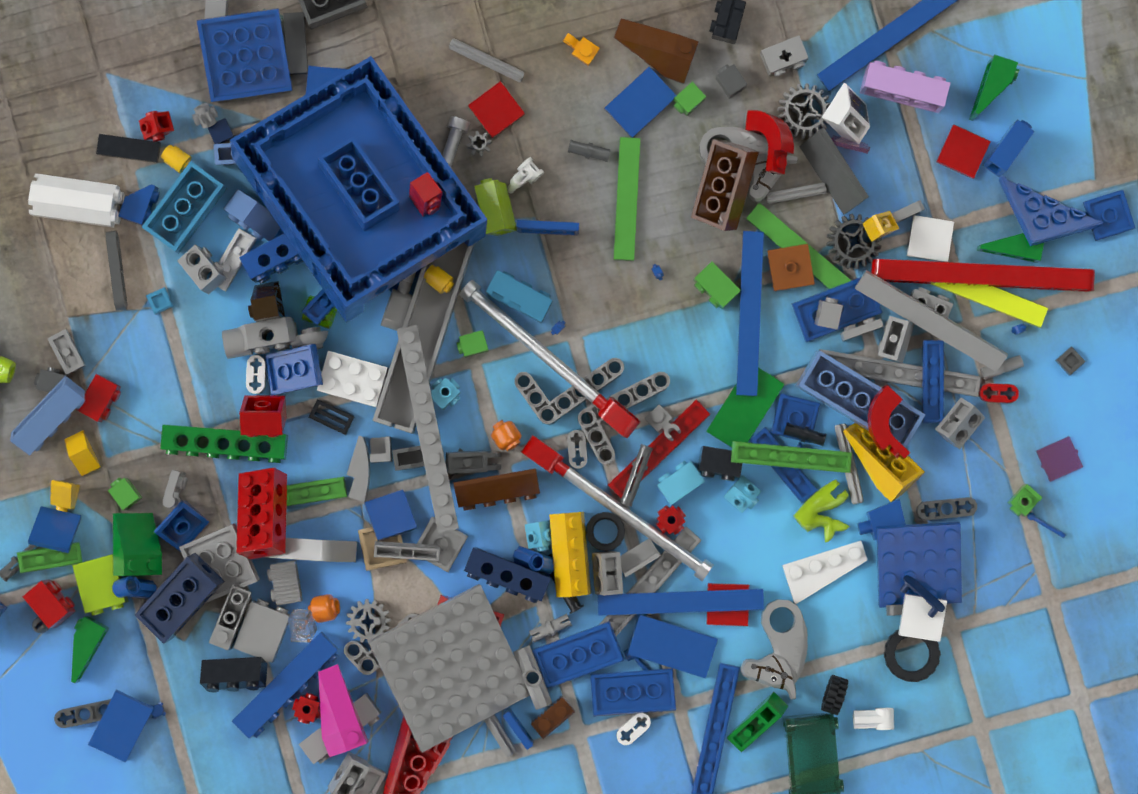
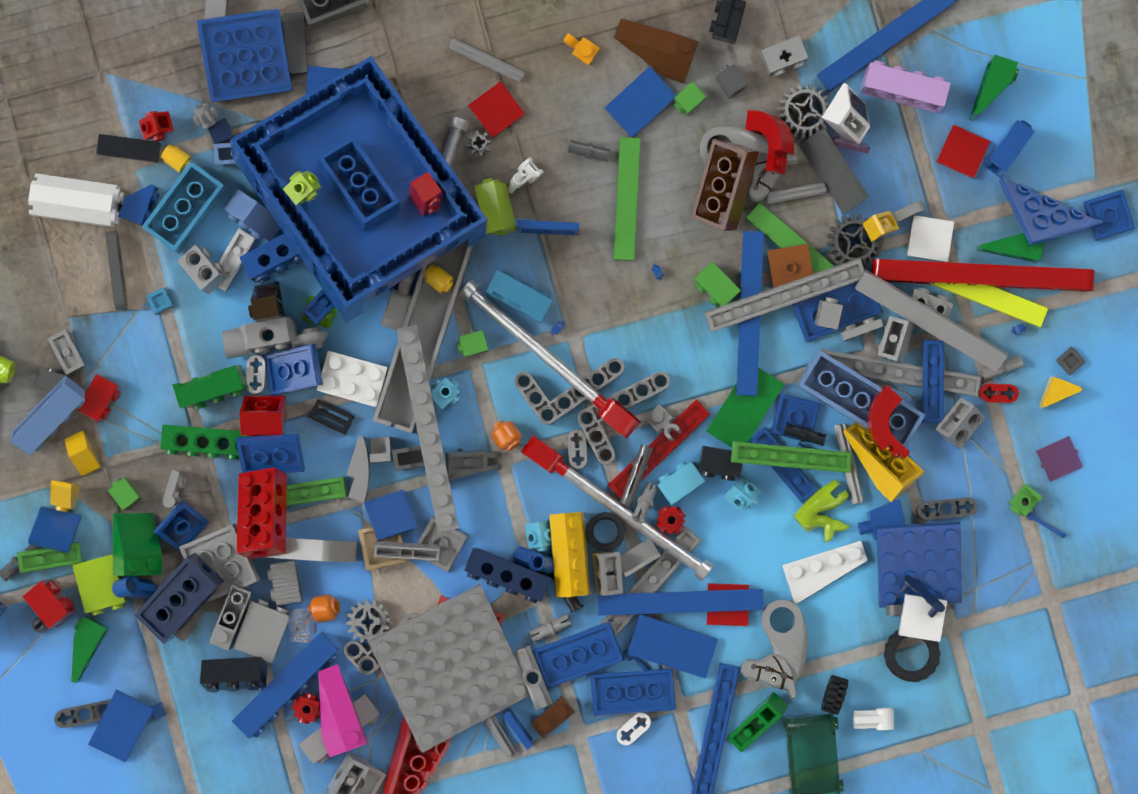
(211, 388): none -> green wedge
(271, 451): none -> blue tile
(302, 187): none -> lime brick
(497, 488): reddish brown slope -> none
(645, 502): none -> light grey pin
(784, 295): none -> light grey tile
(1057, 390): none -> yellow slope

